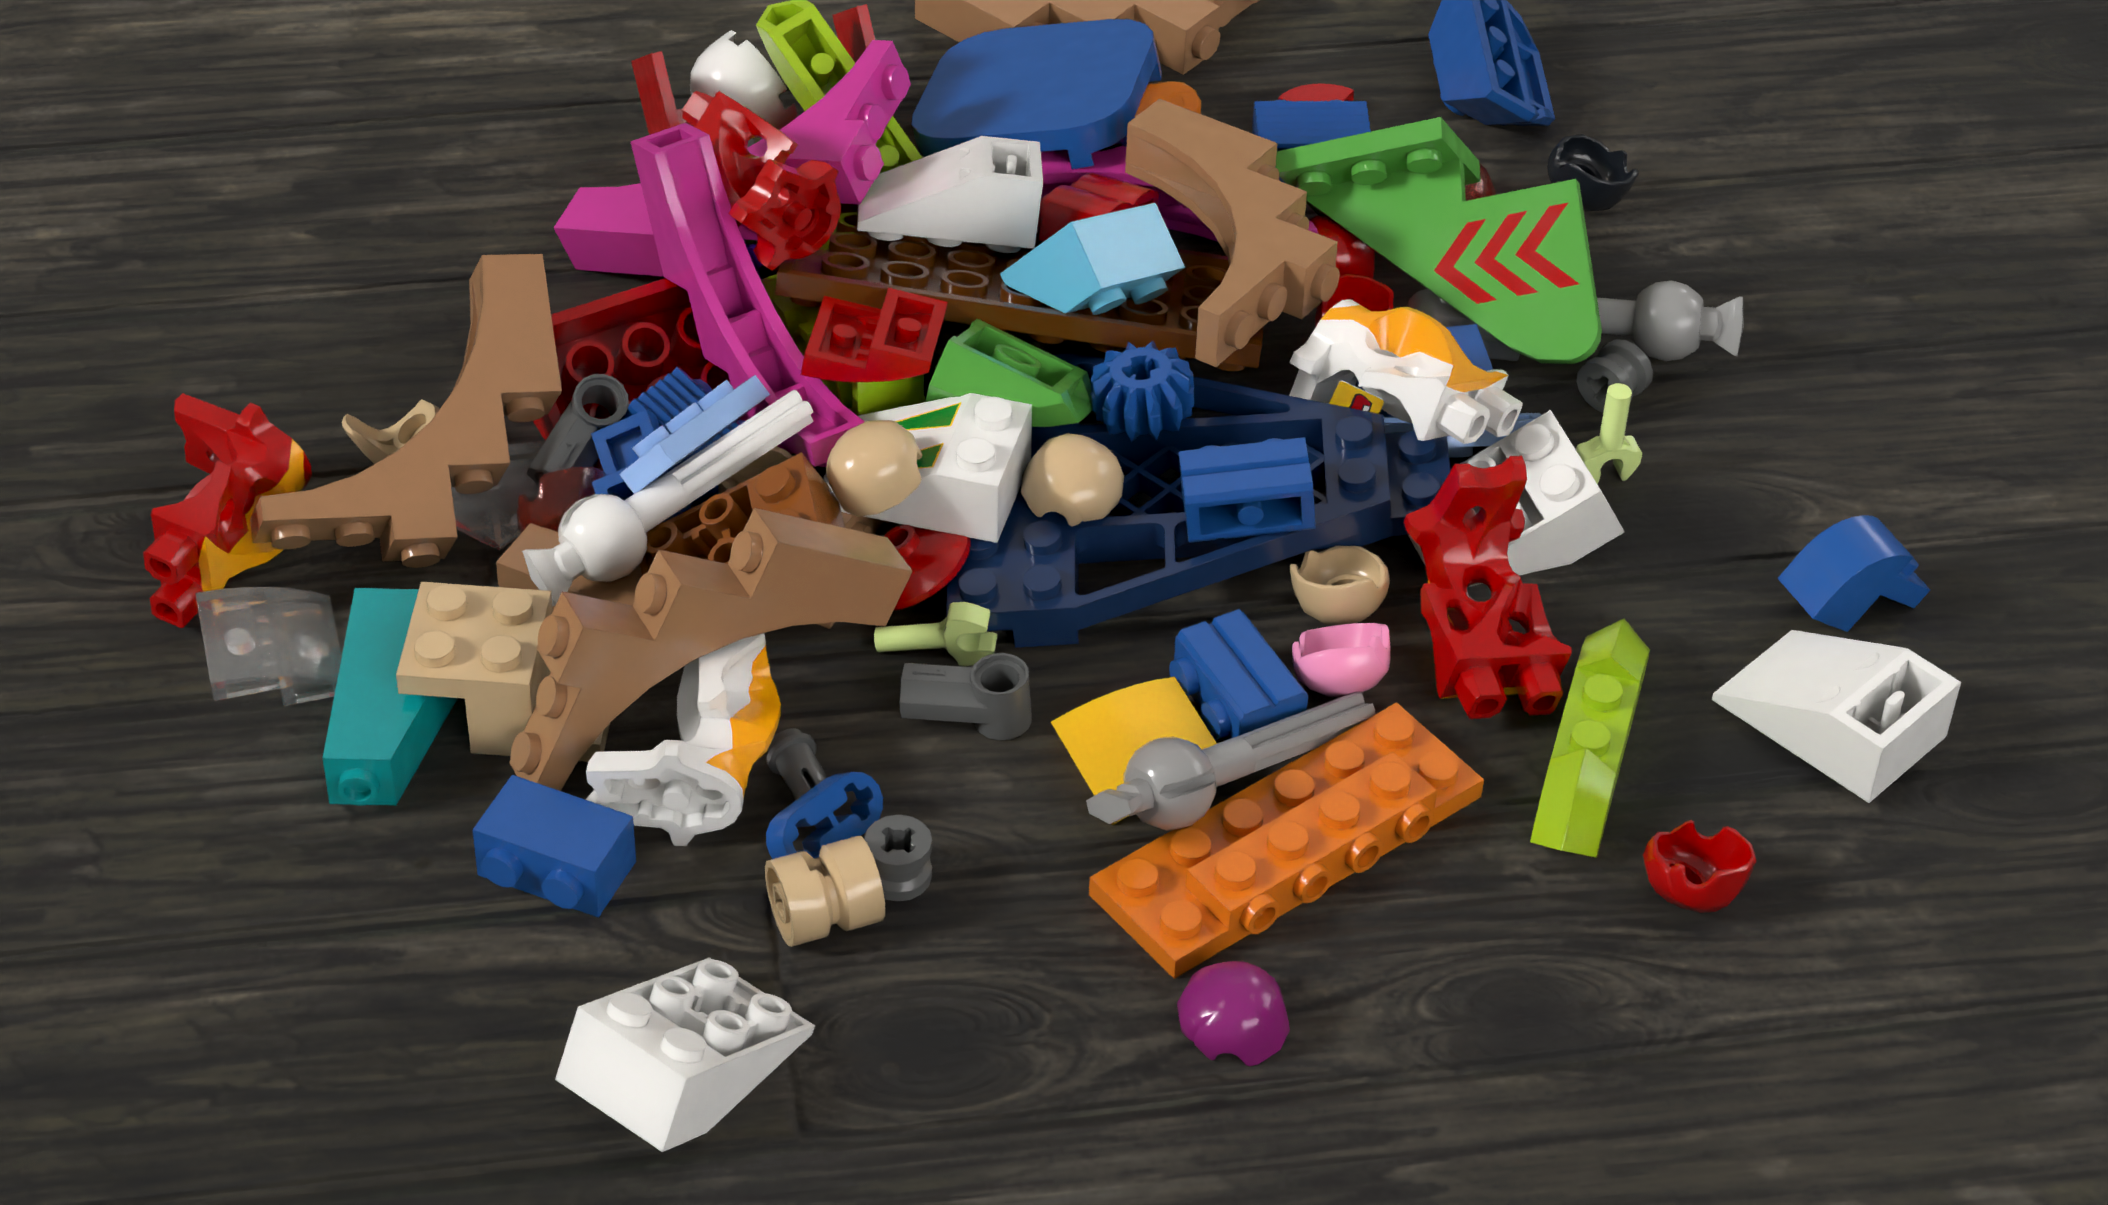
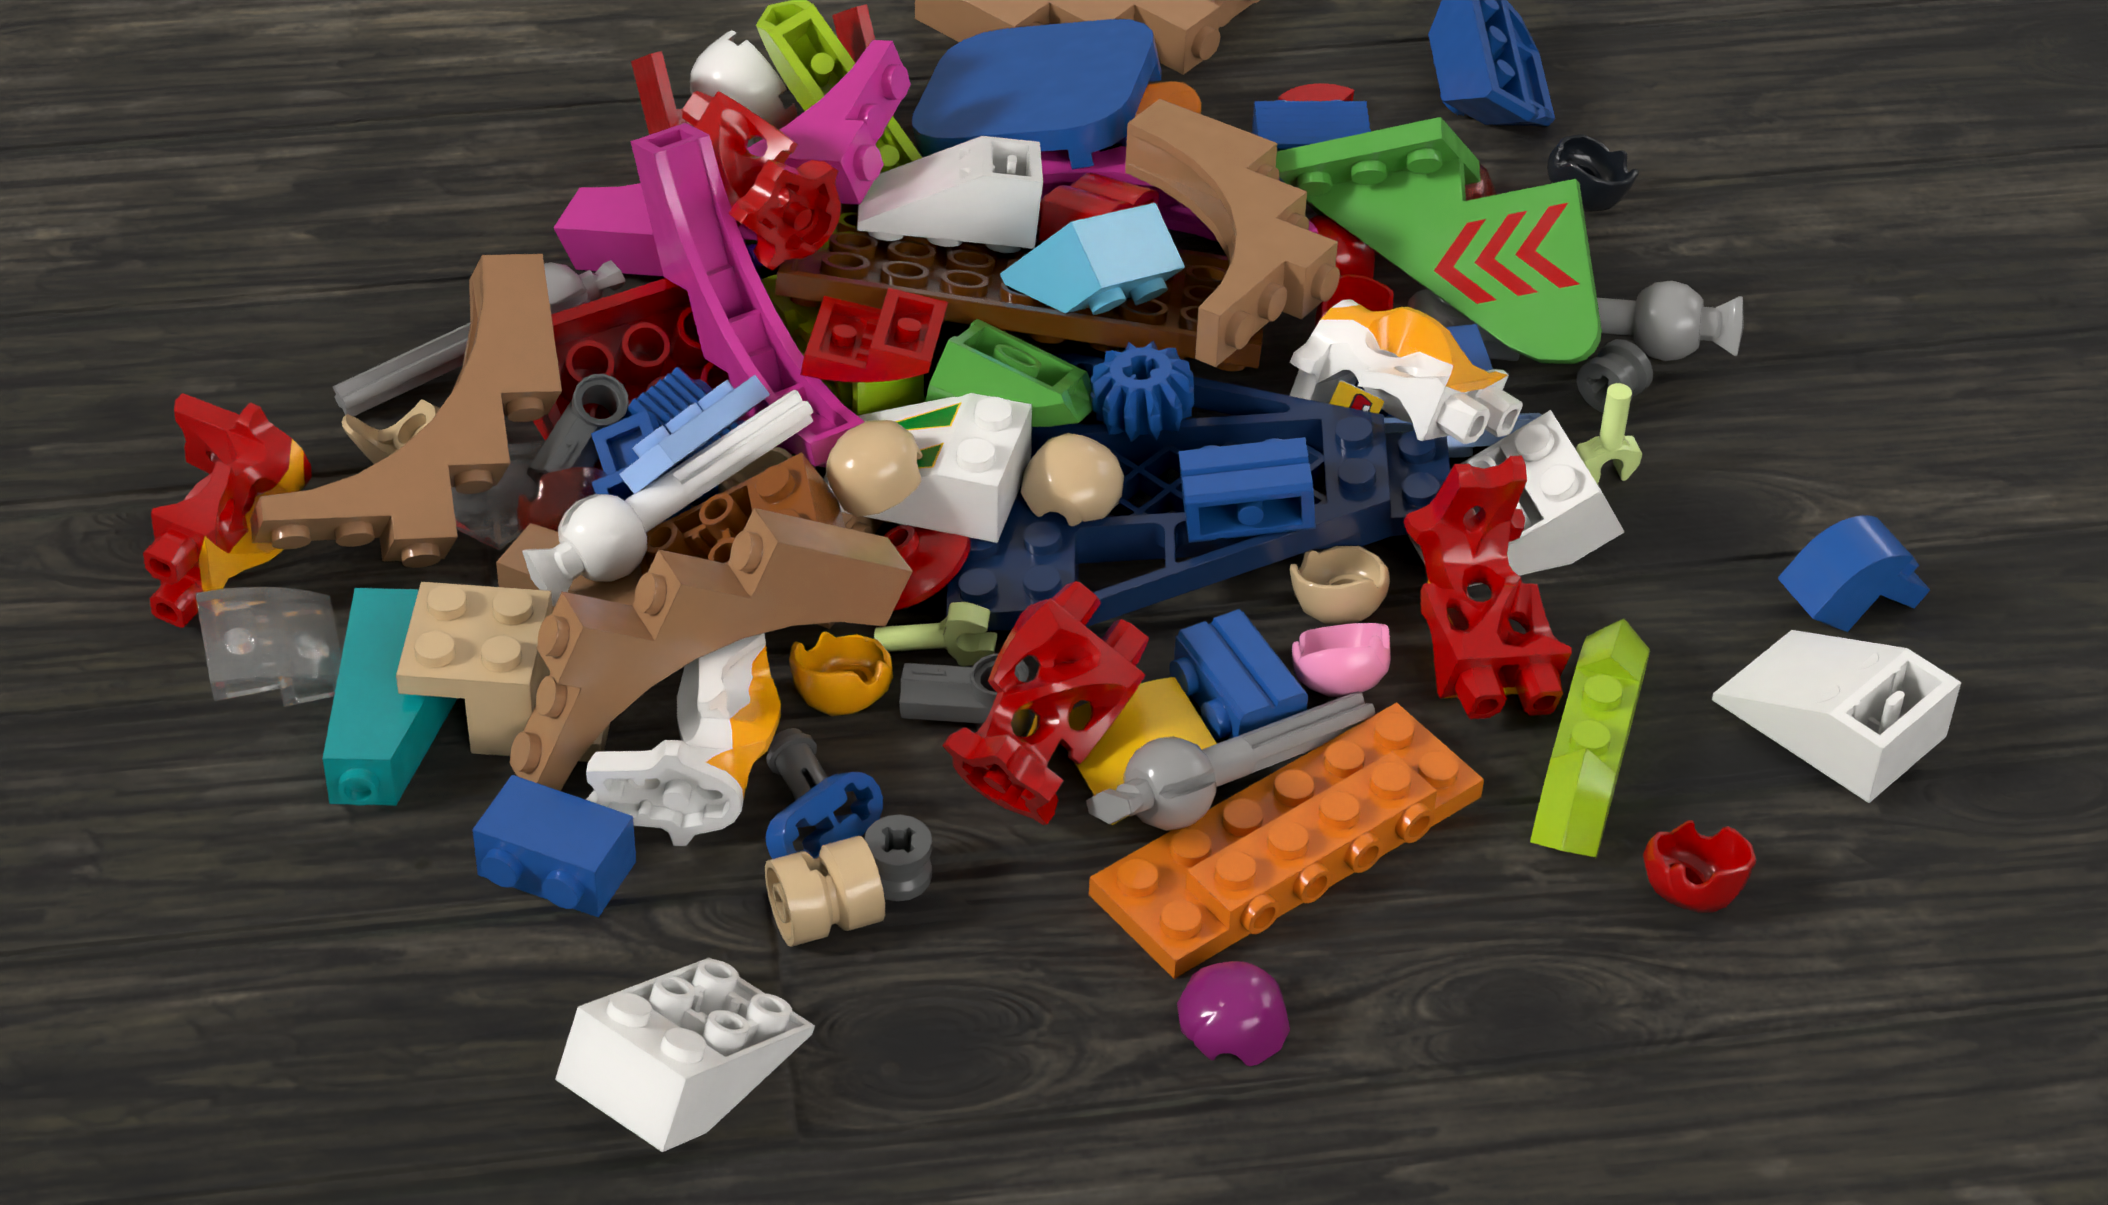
(448, 351): none -> light grey piece
(841, 673): none -> light orange hair
(1070, 669): none -> red hips

